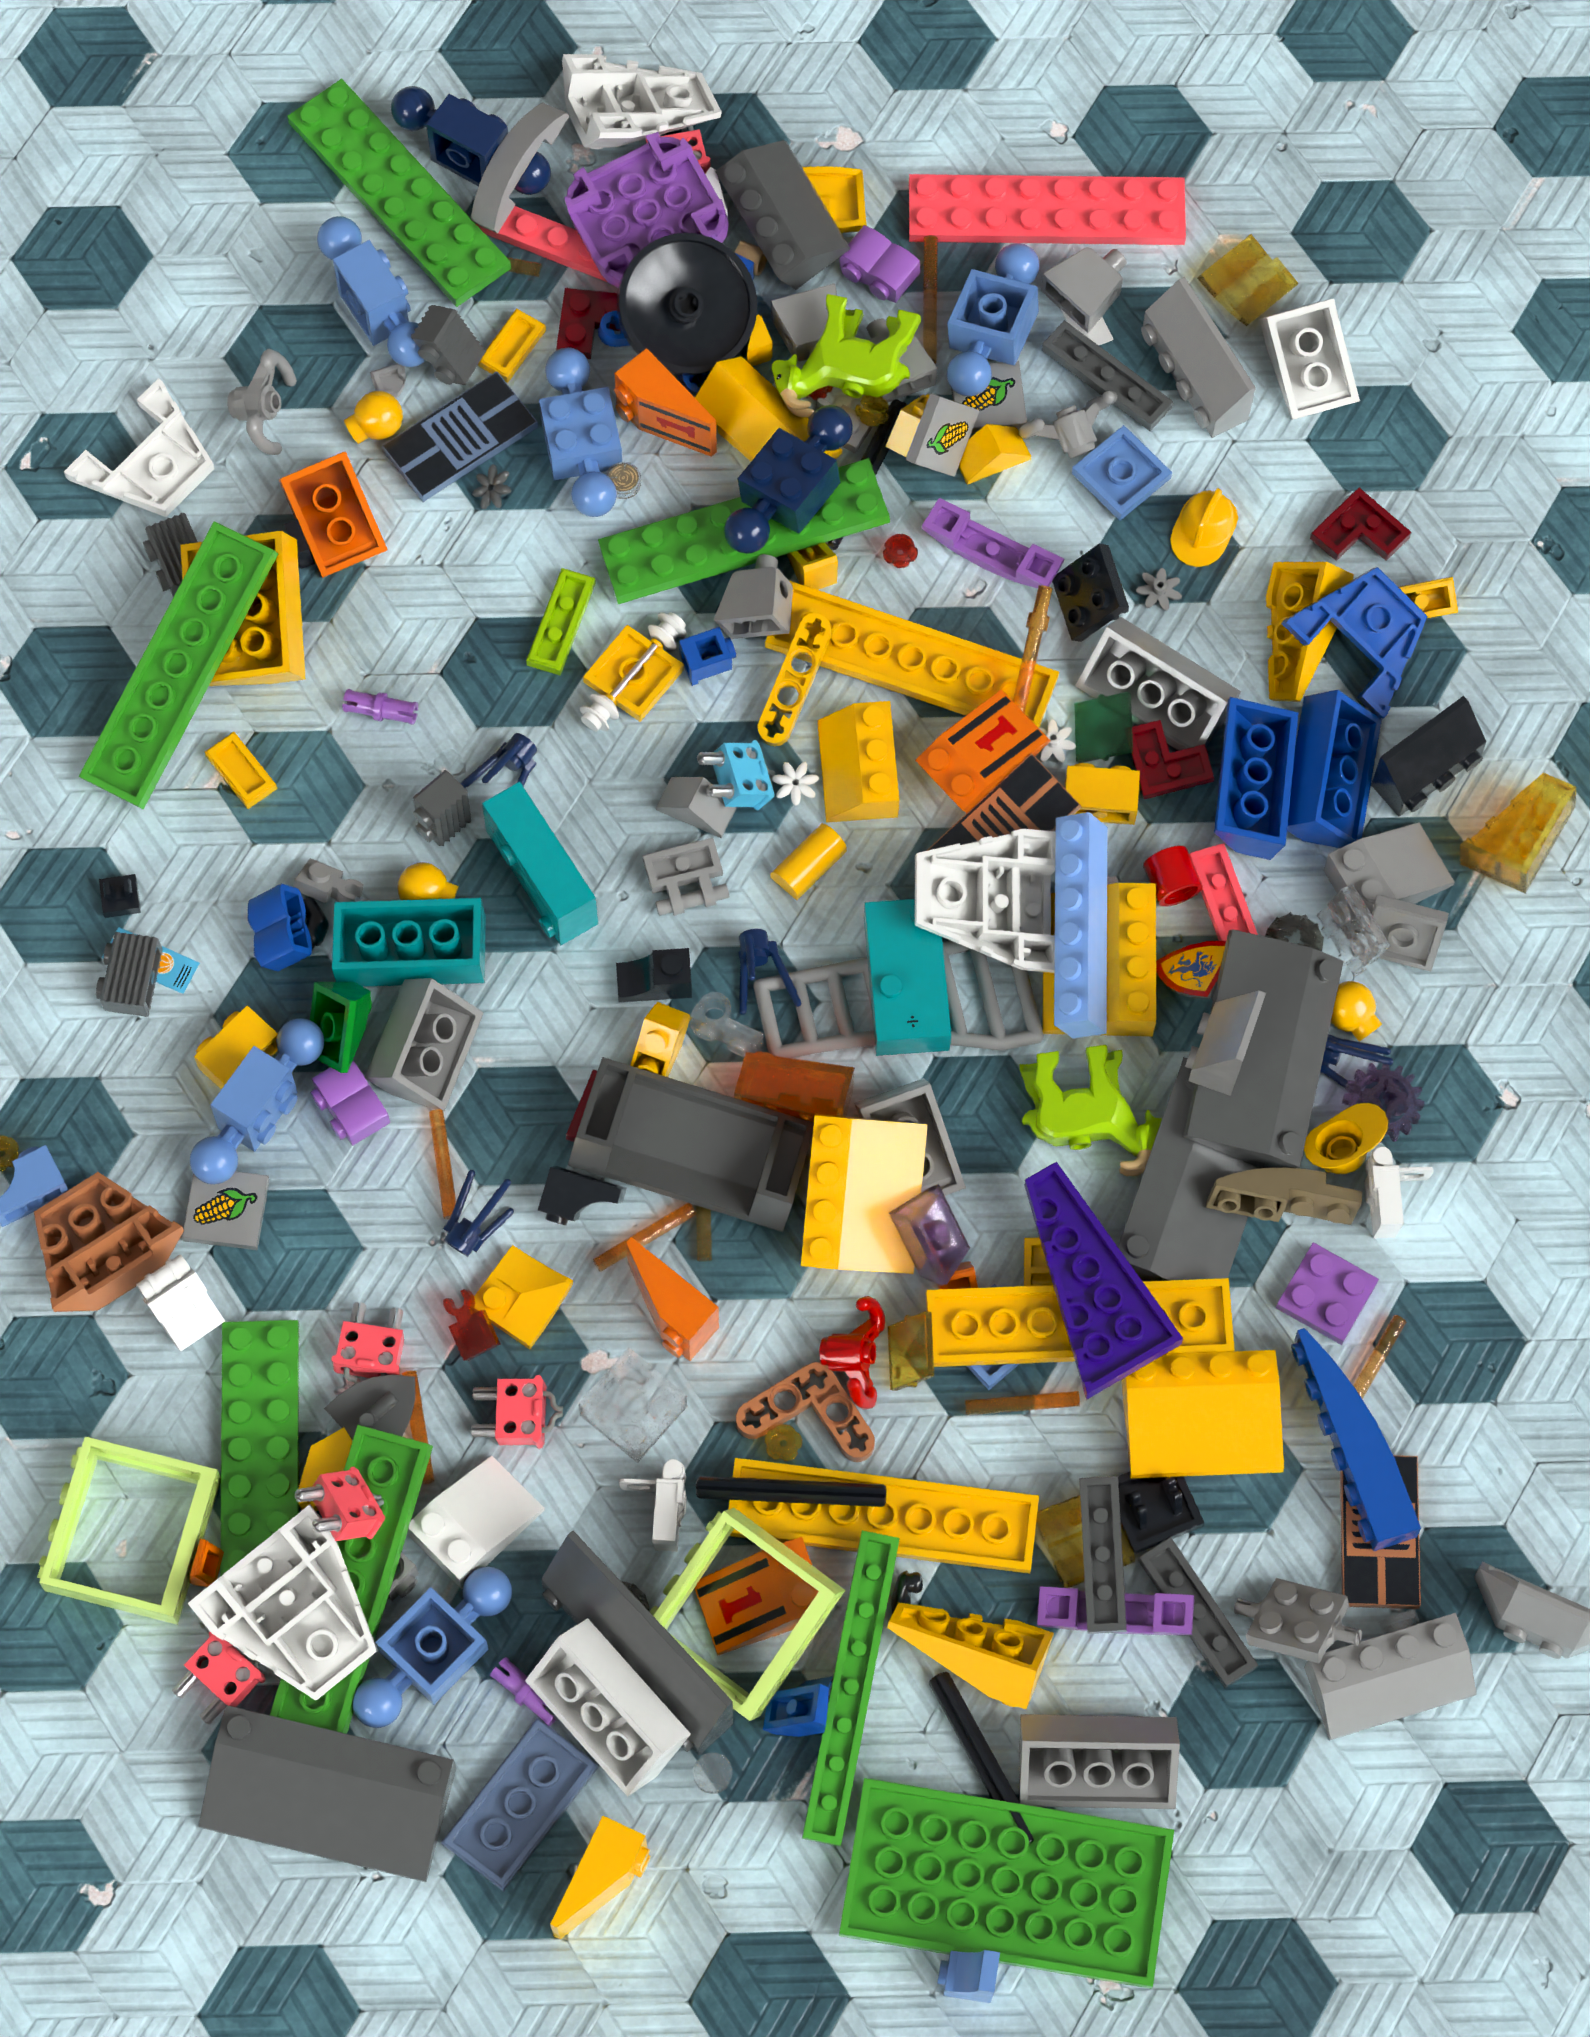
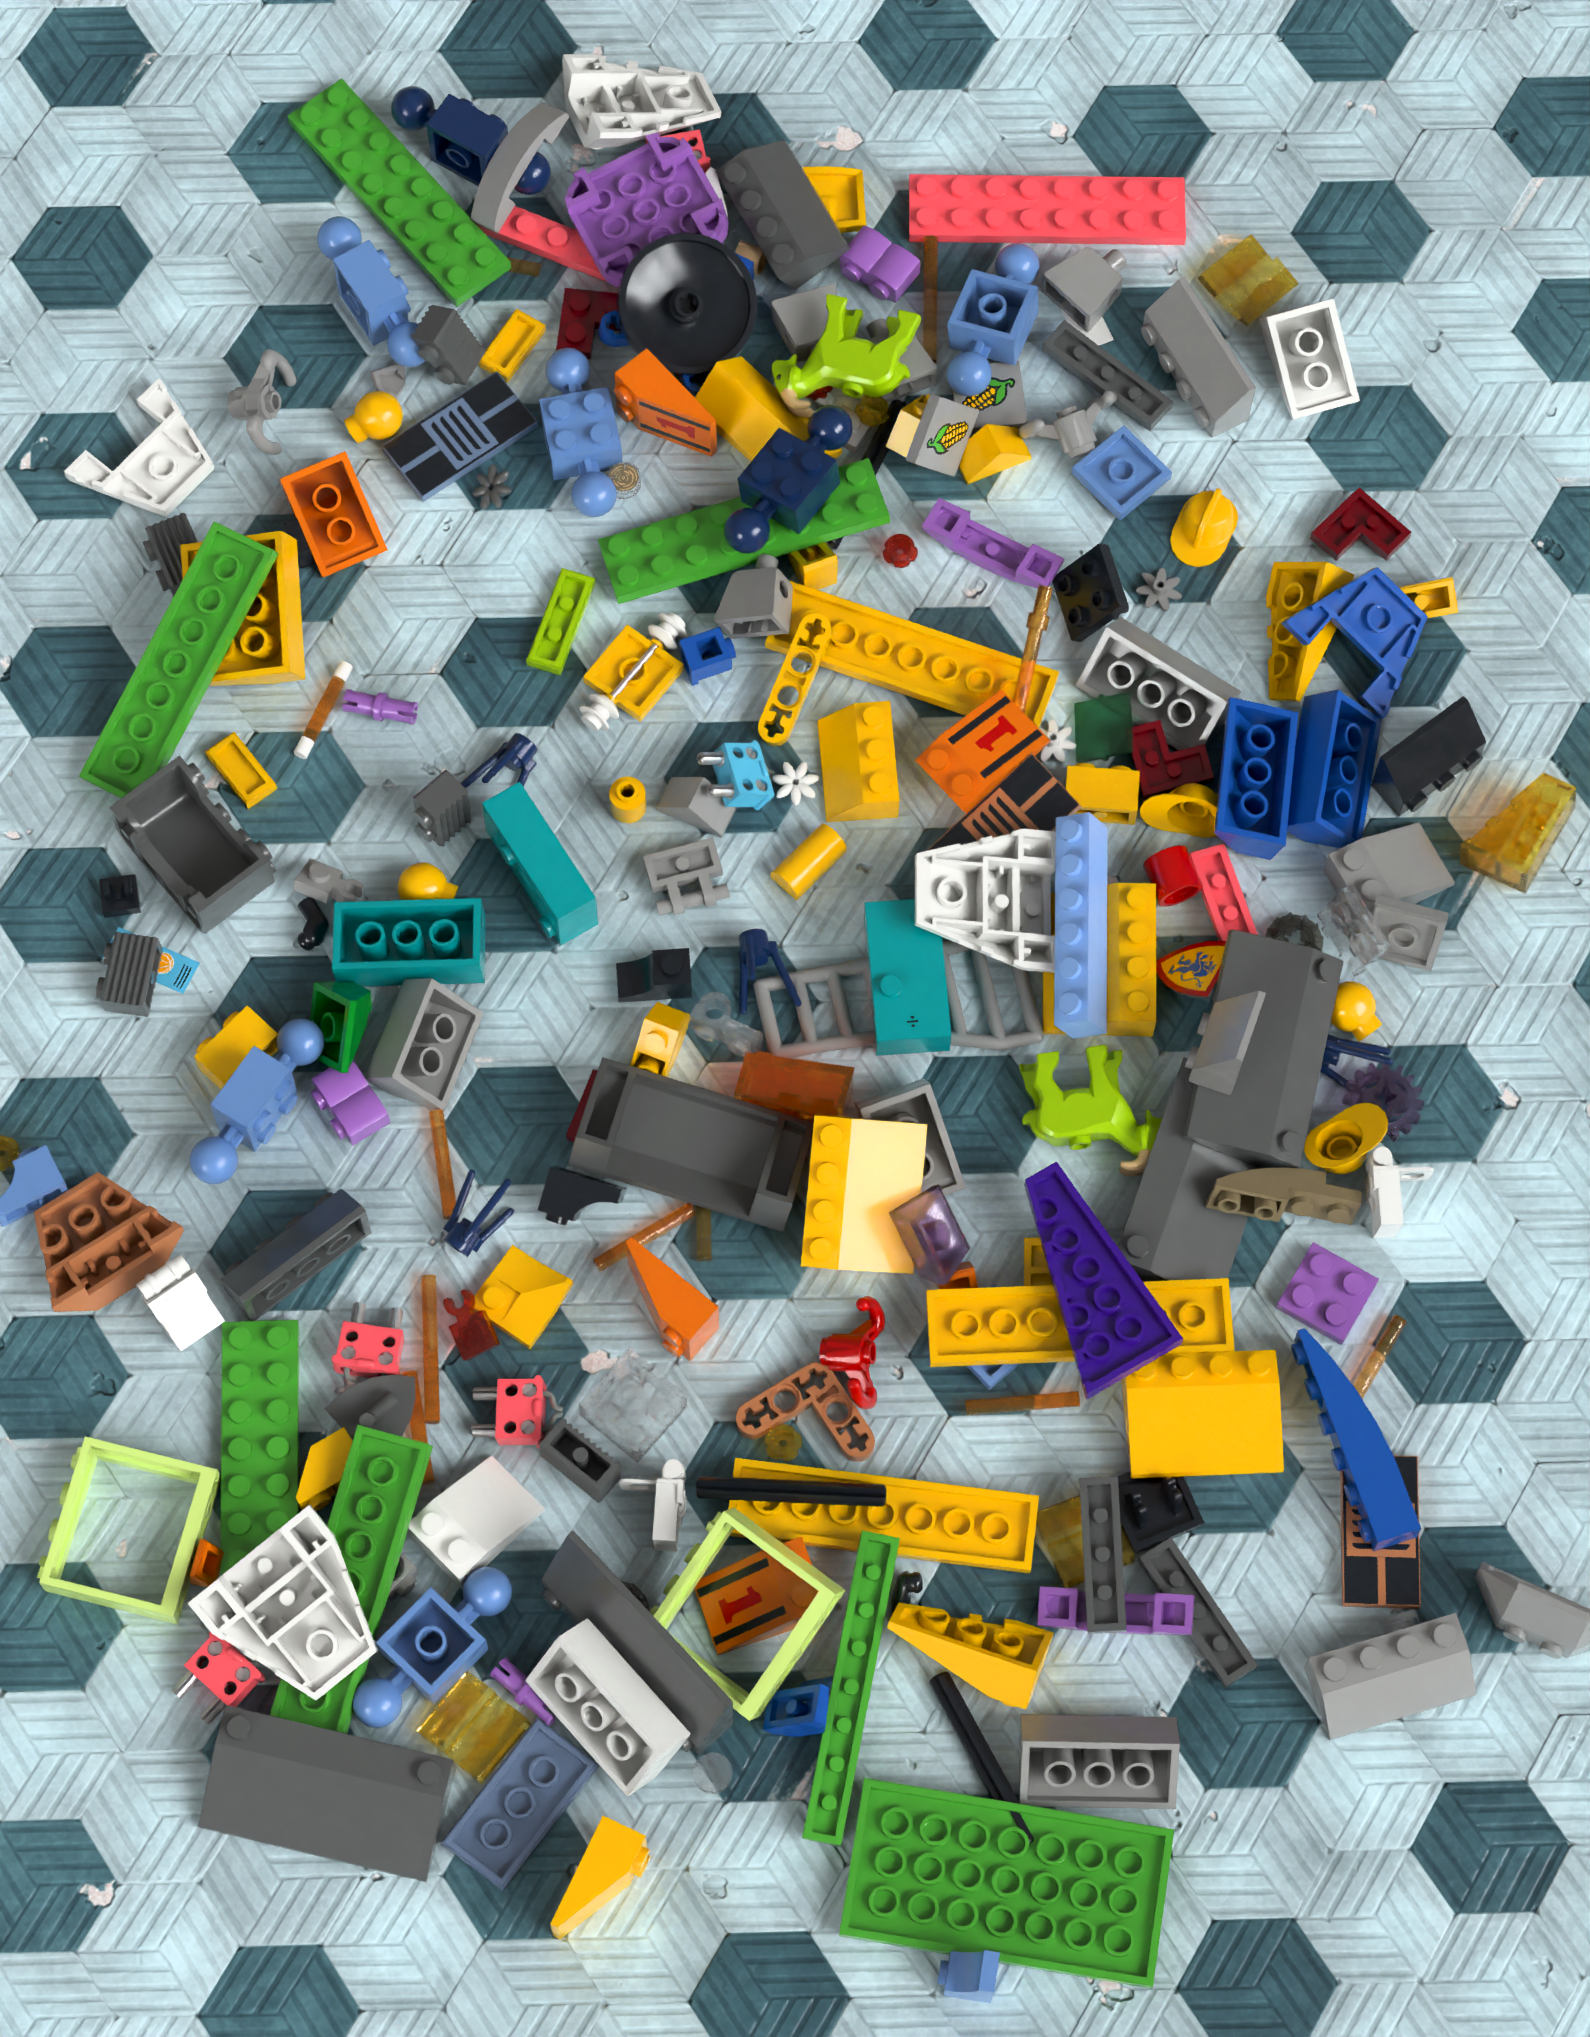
(192, 845): none -> dark grey windscreen
(227, 1212): light grey tile -> none
(279, 927): blue brick -> none
(296, 1254): none -> dark grey slope
(323, 710): none -> clear orange bar
(345, 1505): coral piece -> none
(430, 1349): none -> clear orange bar
(474, 1727): none -> clear yellow slope
(580, 1460): none -> dark grey brick
(627, 799): none -> yellow brick
(759, 344): yellow slope -> none
(910, 1351): clear yellow piece -> none
(1184, 810): none -> yellow piece
(1298, 1620): light grey plate -> none

